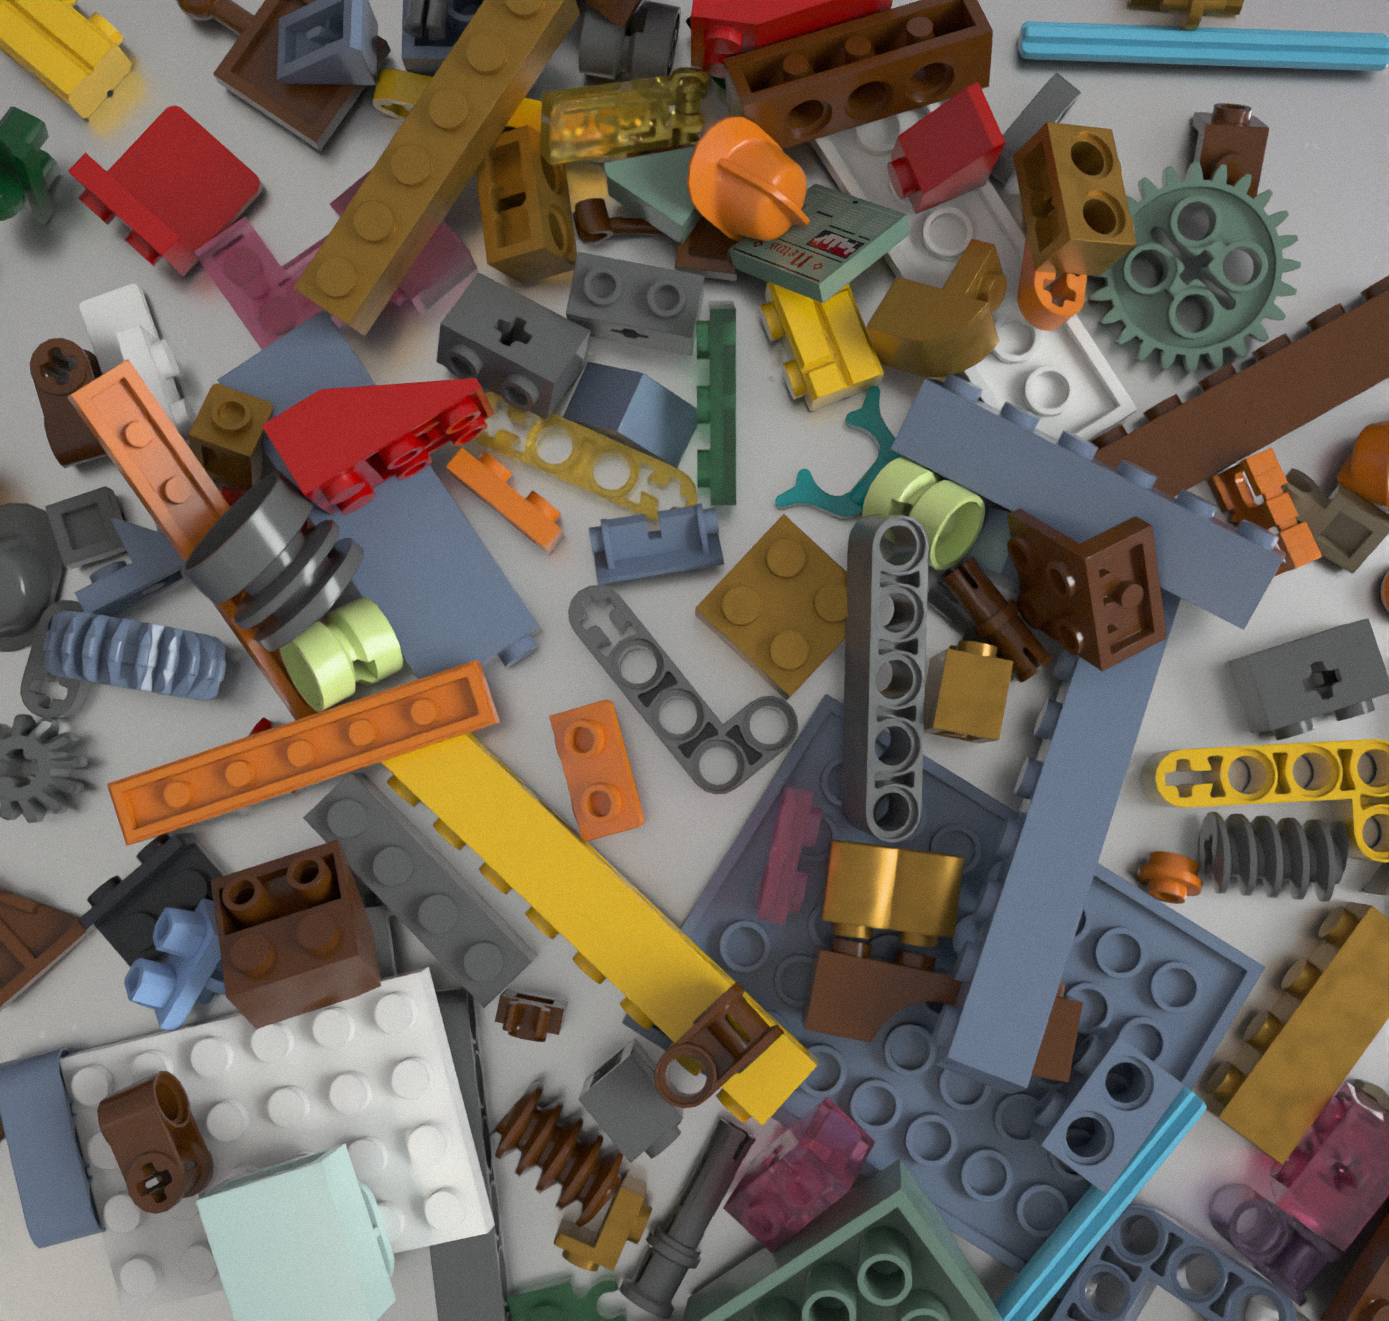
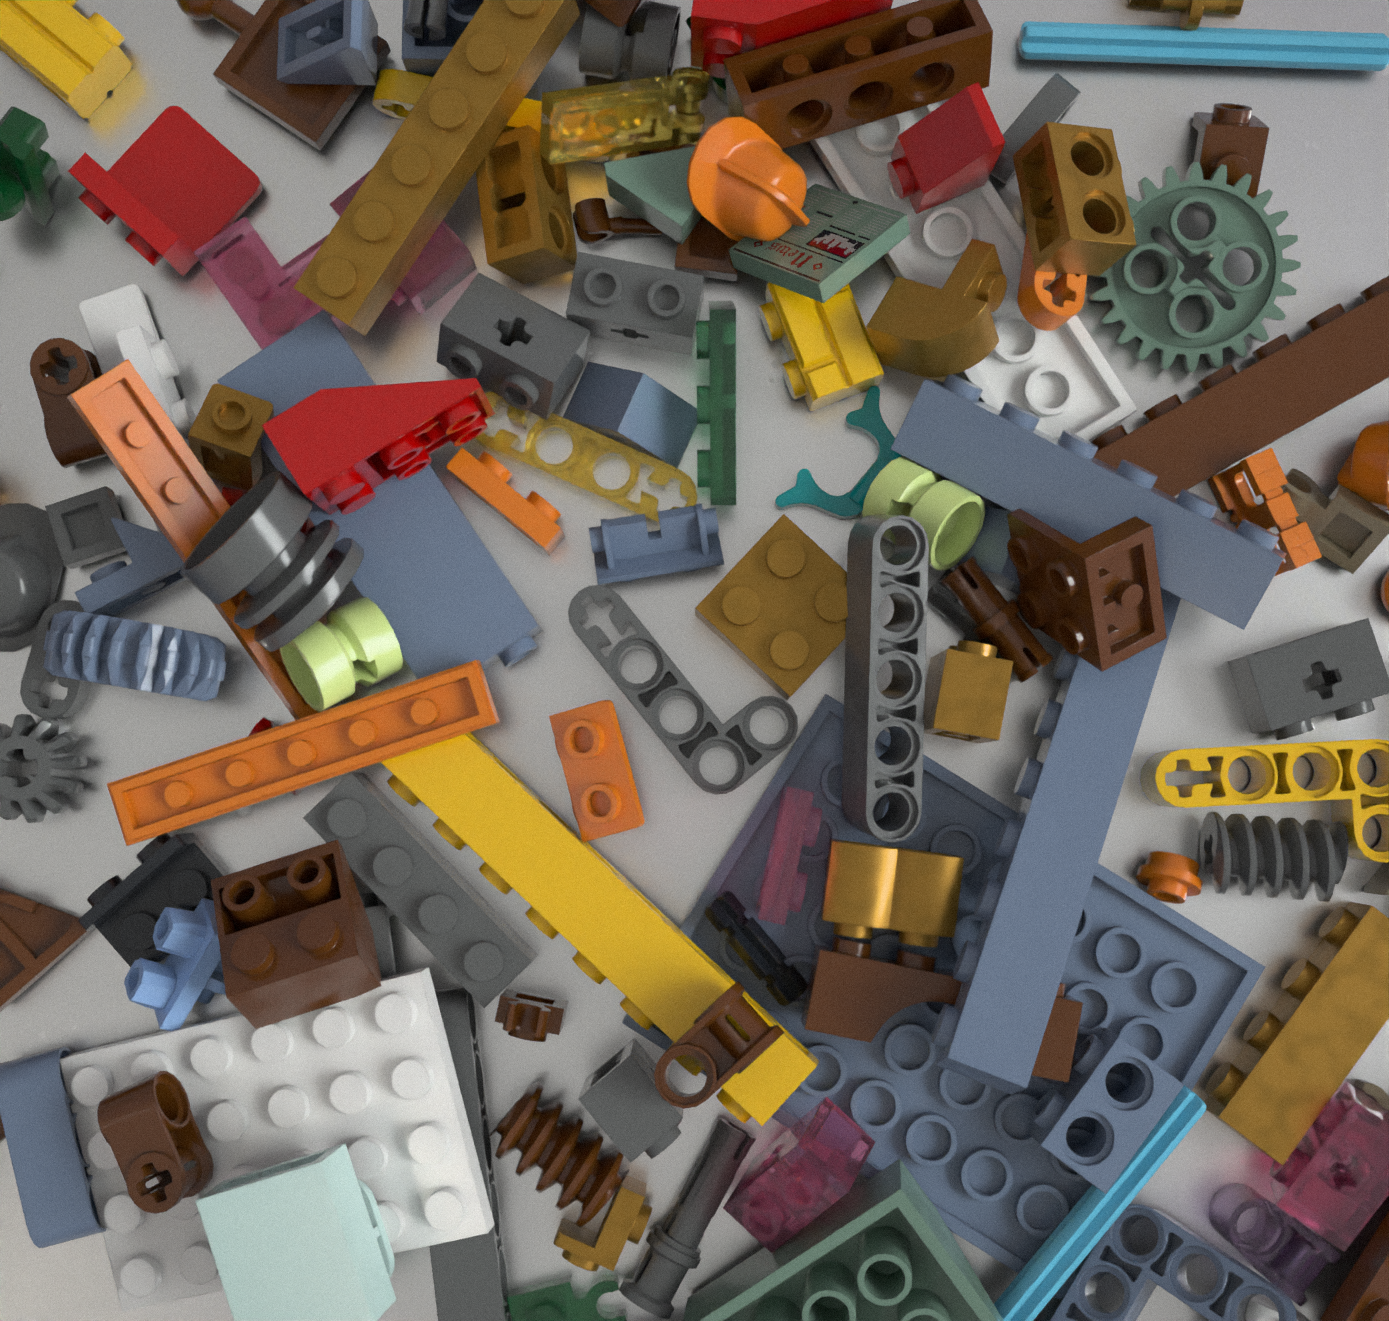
(756, 948): none -> black axle

